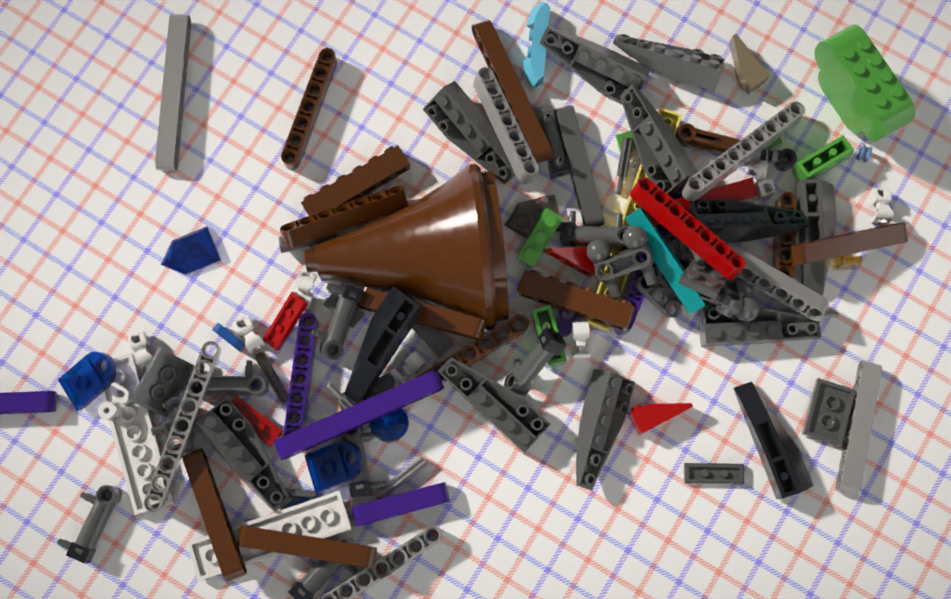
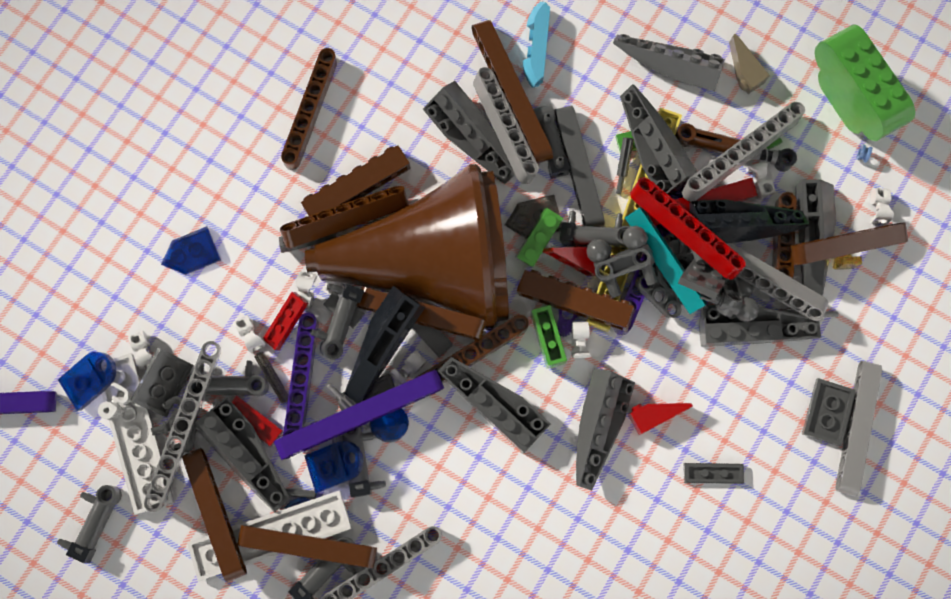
(173, 92): light grey beam -> none
(229, 337): blue beam -> none
(400, 504): dark purple beam -> none
(403, 476): light grey axle -> none
(549, 344): dark grey piece -> none
(597, 65): dark grey wedge -> none
(774, 445): black wedge -> none
(823, 159): bright green brick -> none

